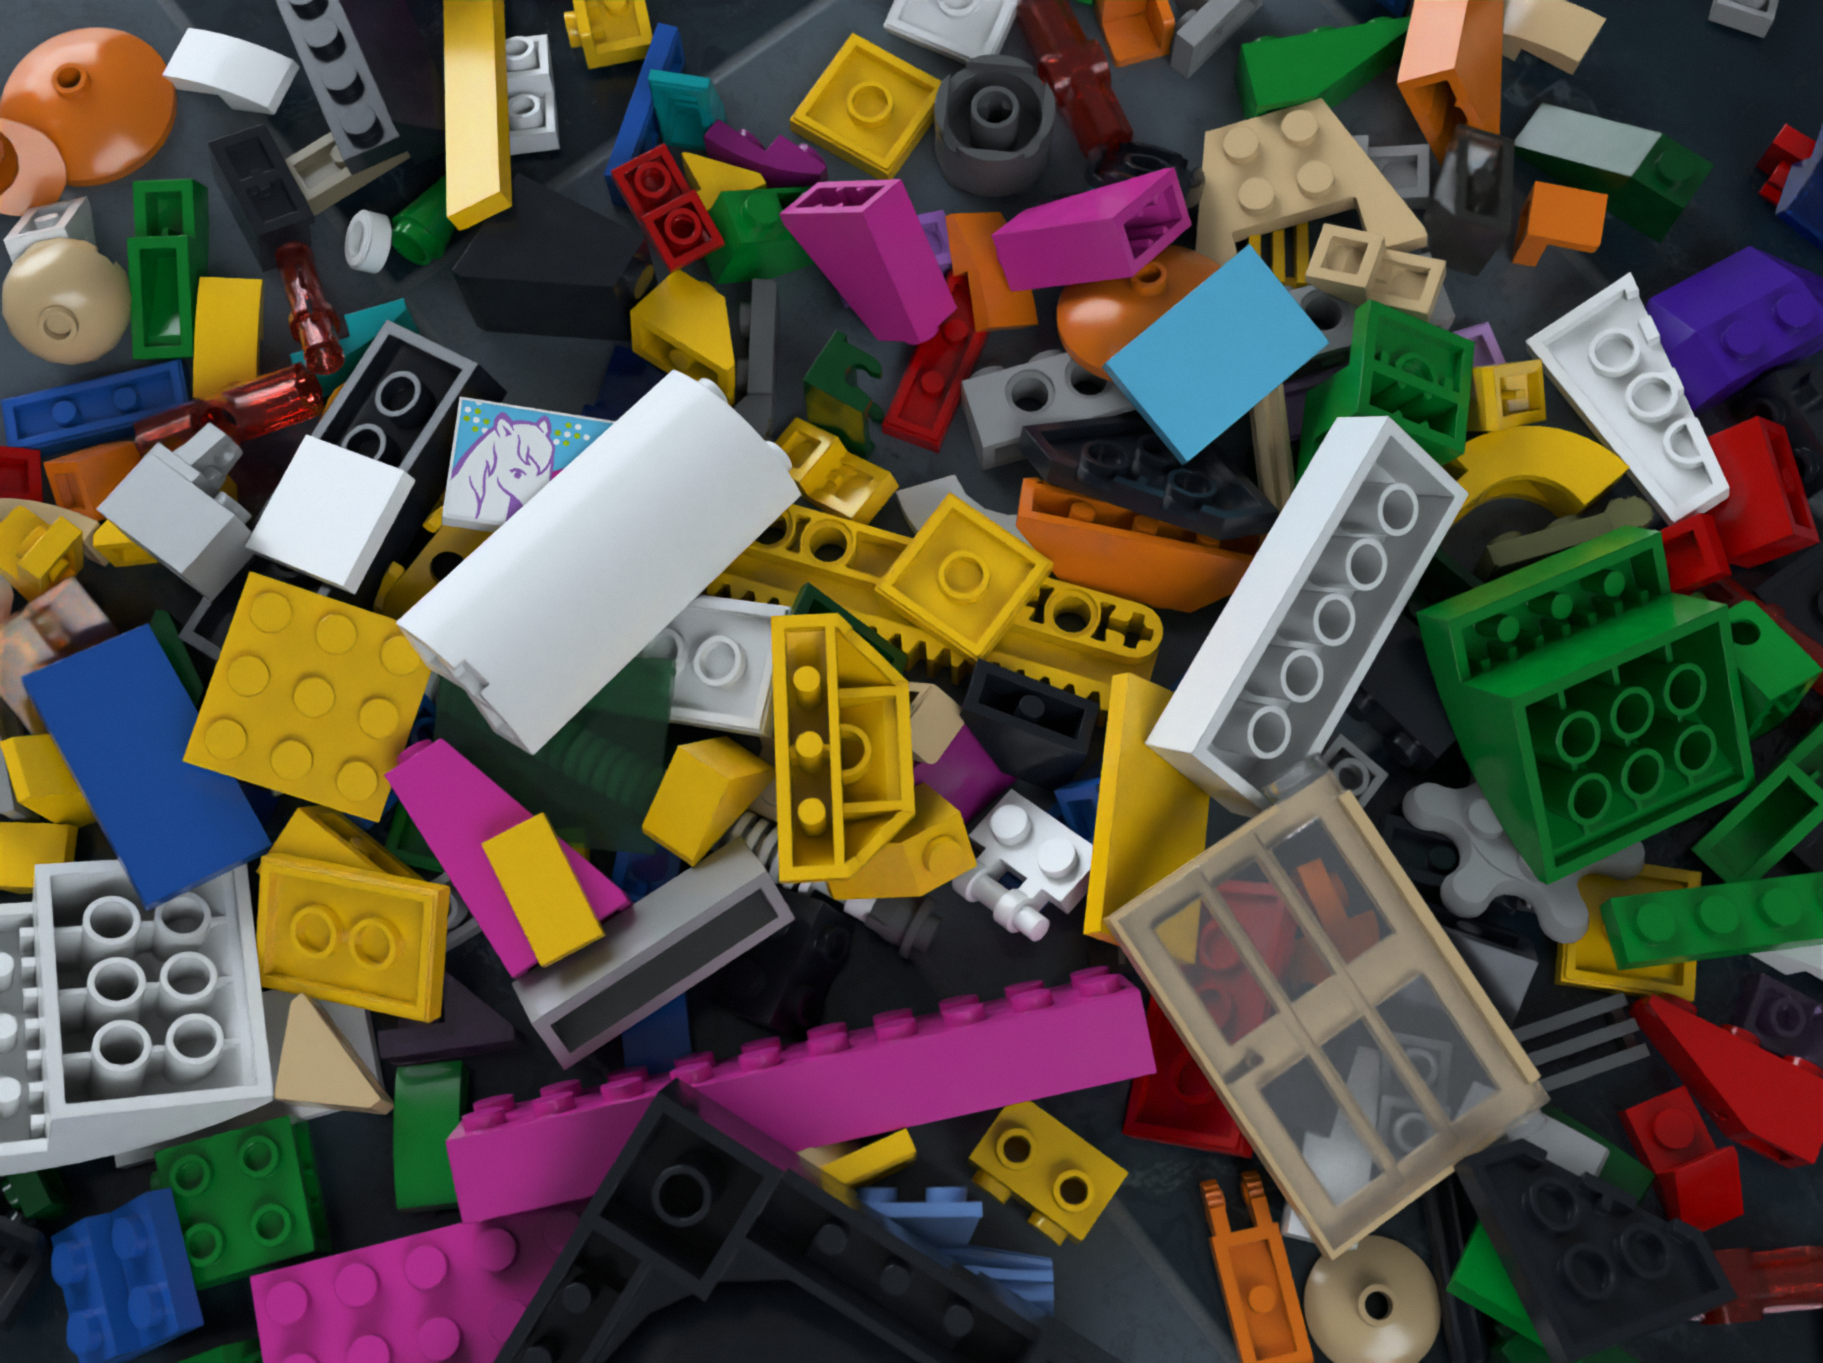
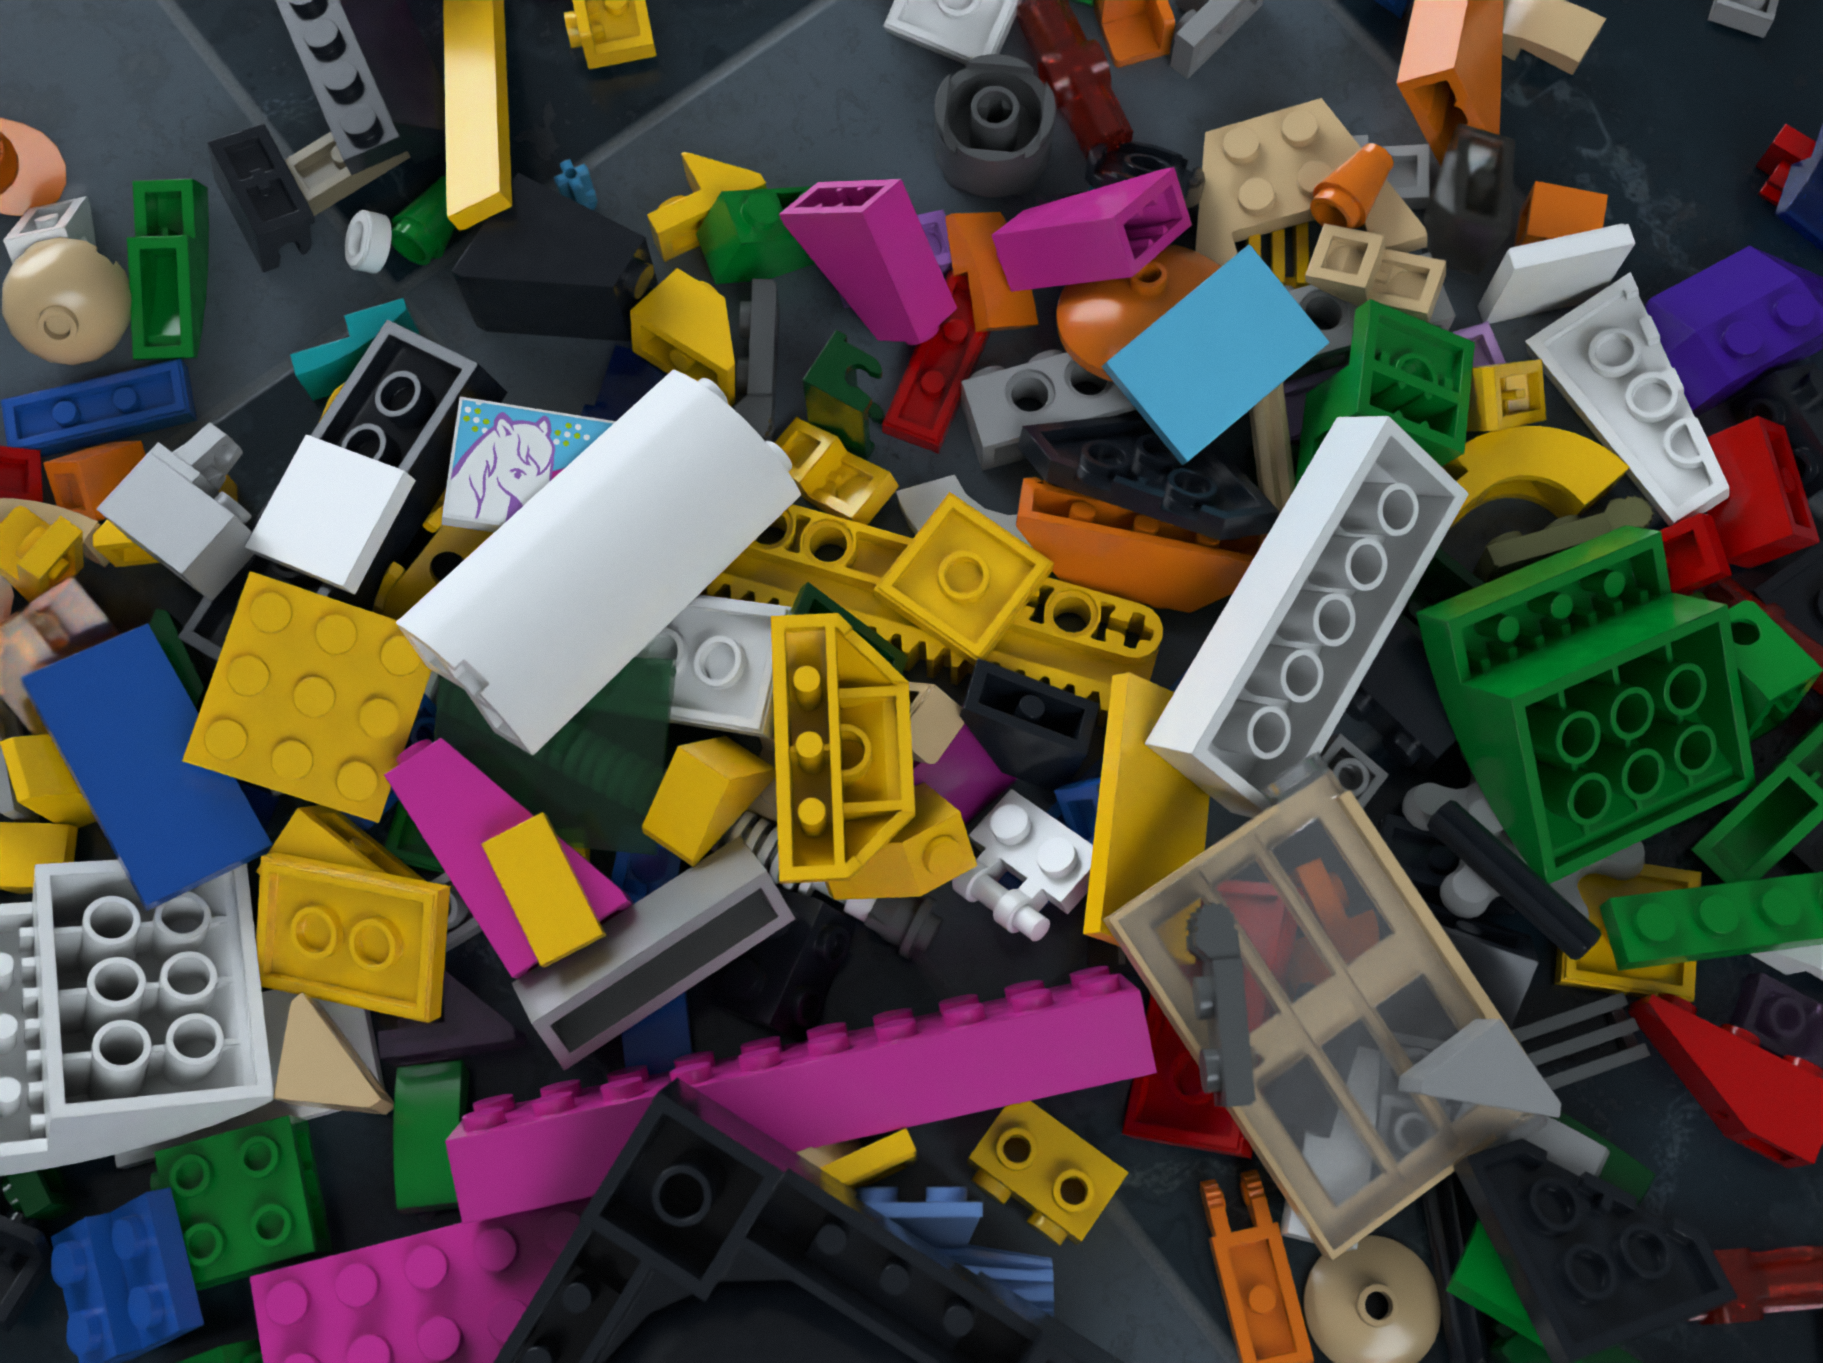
(107, 120): orange dish -> none
(227, 332): yellow slope -> none
(234, 69): white slope -> none
(256, 404): clear red piece -> none
(305, 284): clear red pin -> none
(531, 95): white slope -> none
(576, 184): none -> dark azure piece
(640, 125): blue tile -> none
(667, 208): red slope -> none
(685, 107): teal slope -> none
(780, 164): magenta slope -> none
(868, 108): yellow tile -> none
(1222, 1002): none -> dark grey hinge
(1315, 65): green slope -> none
(1352, 188): none -> orange cone
(1483, 1068): none -> light grey slope
(1514, 880): none -> black axle
(1555, 273): none -> white tile
(1639, 169): dark green slope -> none
(1691, 1174): red slope -> none

